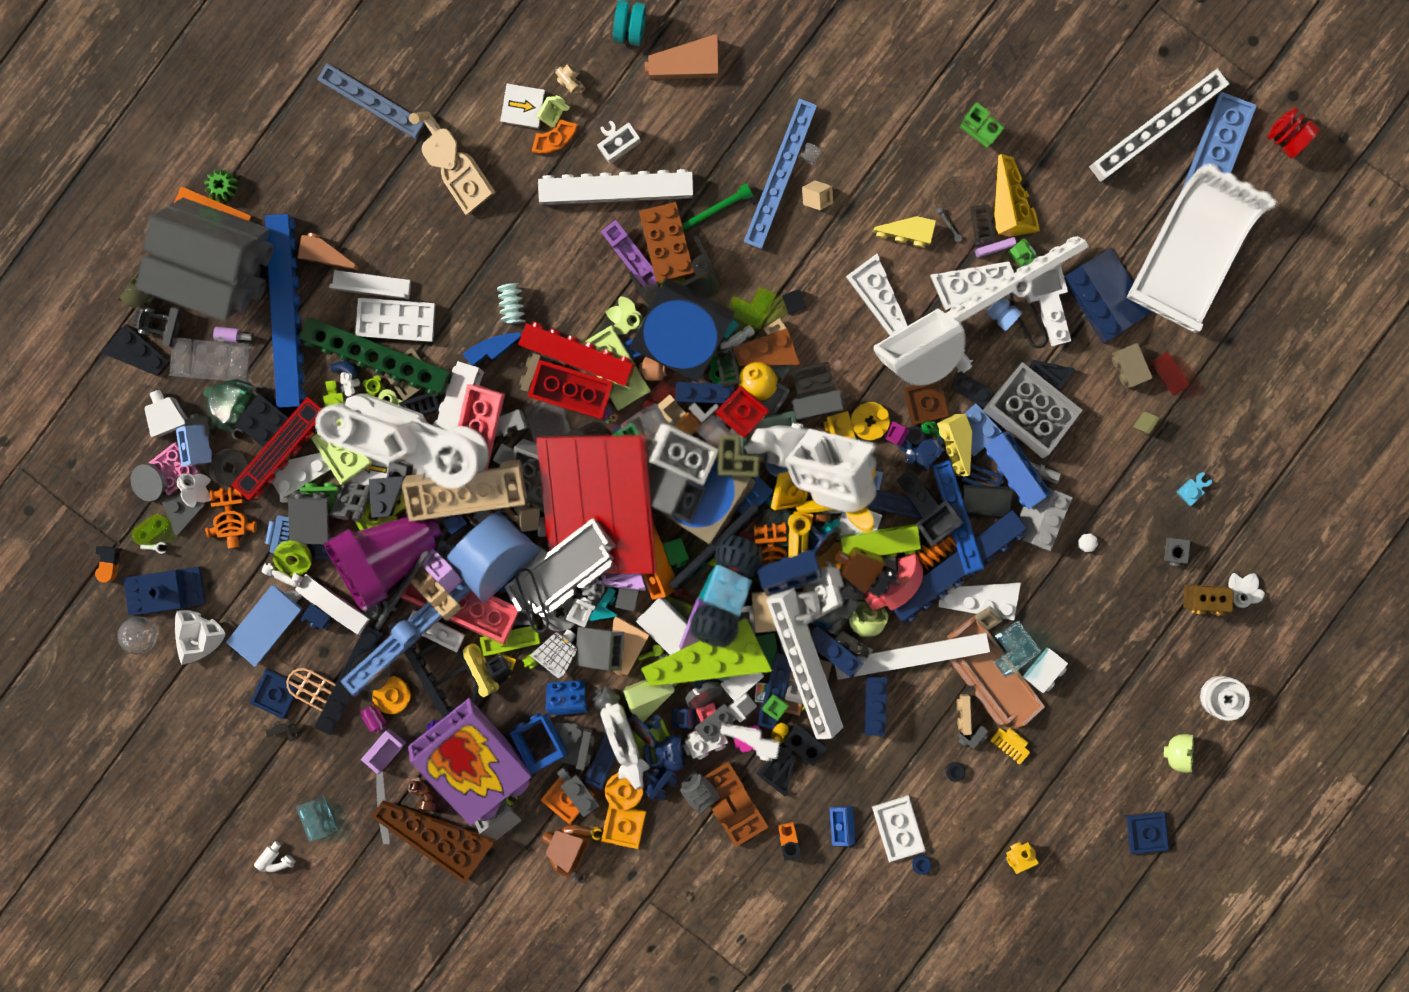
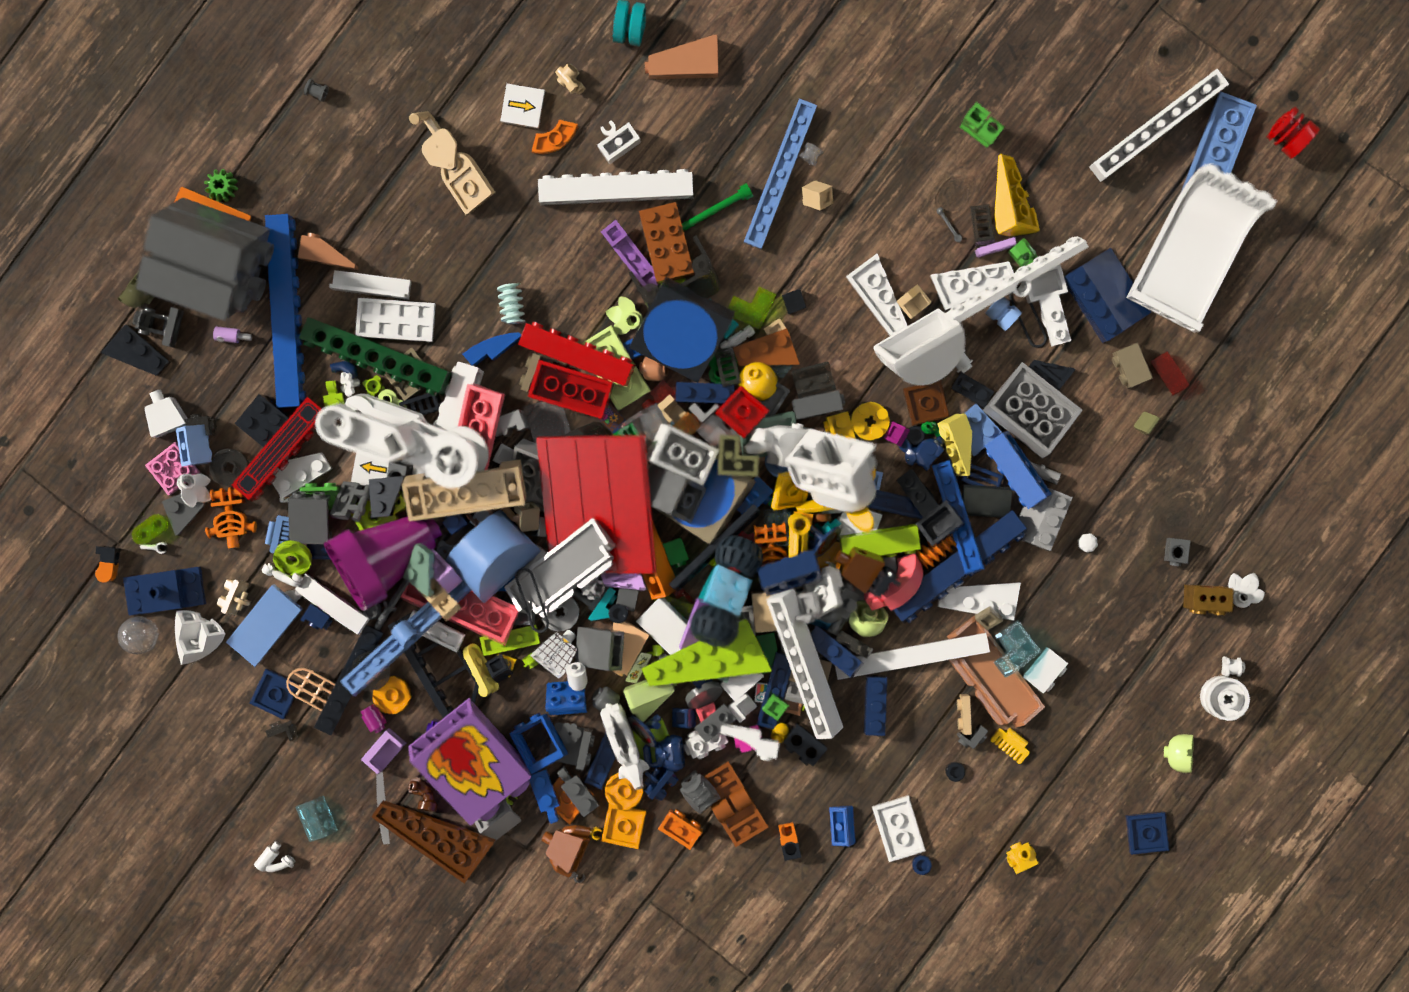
(148, 482): tile -> none
(209, 360): clear piece -> none
(228, 402): clear green torso -> none
(236, 597): none -> tan hips
(316, 90): none -> dark grey bush
(342, 461): yellowish green tile -> none
(370, 100): sand blue tile -> none
(420, 569): none -> sand green wing
(545, 794): none -> blue plate
(552, 110): yellowish green bracket -> none
(576, 676): none -> white brick
(580, 611): white bracket -> none
(618, 613): none -> black tile
(636, 670): none -> white sticker
(680, 828): none -> orange bracket
(779, 770): black wing -> none
(912, 229): light yellow slope -> none
(914, 301): none -> tan panel
(1191, 490): medium azure plate -> none
(1232, 666): none -> white brick

